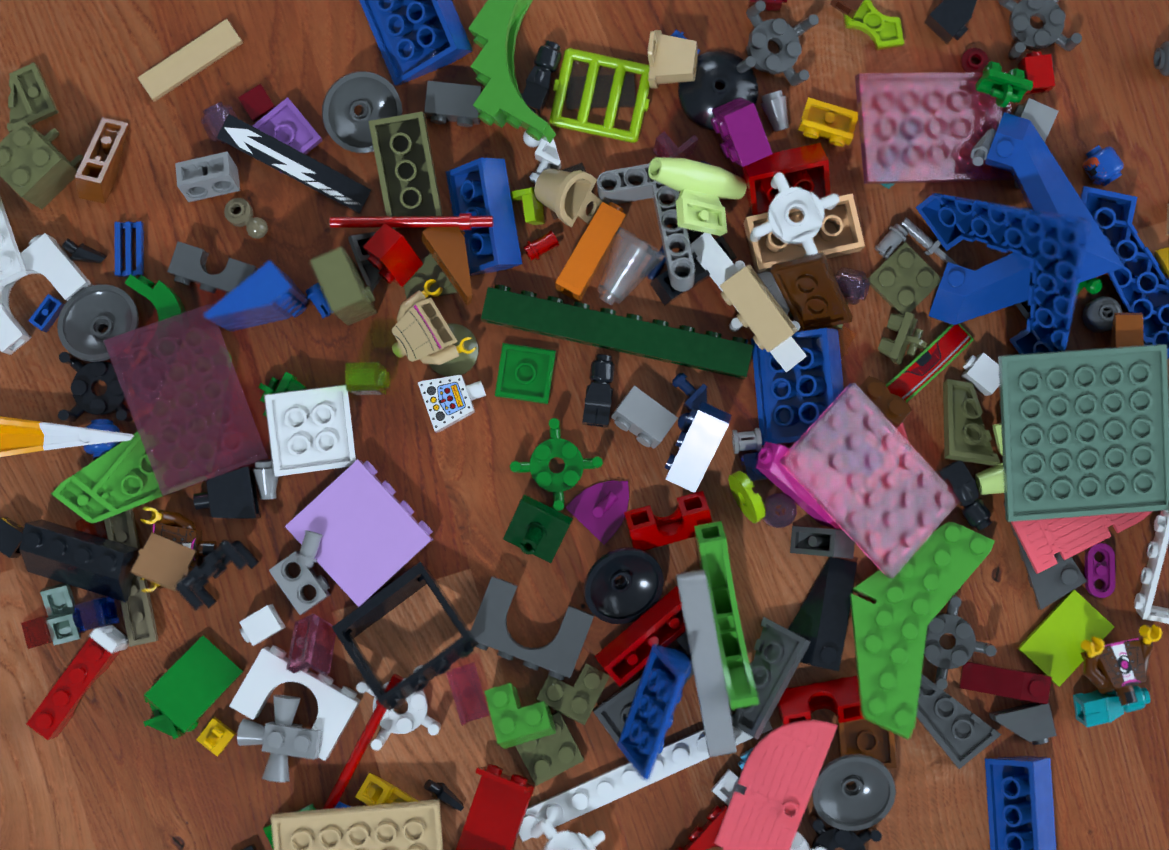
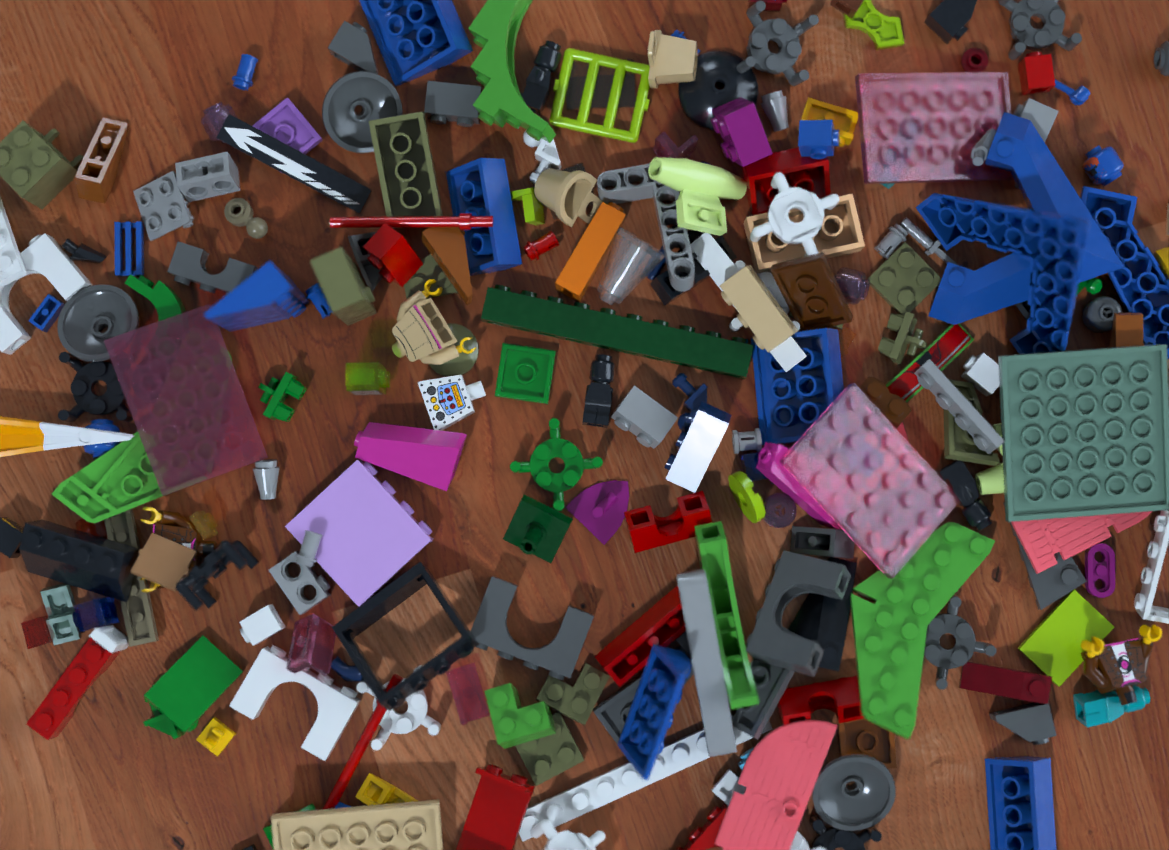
(29, 97): olive wing -> none
(163, 206): none -> light grey hinge
(190, 60): tan tile -> none
(204, 524): none -> clear yellow plate
(230, 495): black torso -> none
(245, 72): none -> blue pin
(256, 102): dark red tile -> none
(280, 738): light grey brick -> none
(310, 430): white plate -> none
(346, 672): none -> dark blue arm
(354, 47): none -> dark grey slope
(412, 452): none -> dark pink slope
(444, 794): black bar -> none
(632, 594): black dish -> none
(793, 577): none -> dark grey arch
(817, 138): none -> blue brick
(952, 400): none -> light grey plate
(952, 725): dark grey wing -> none
(1004, 86): green hips -> none
(1076, 96): none -> blue hand

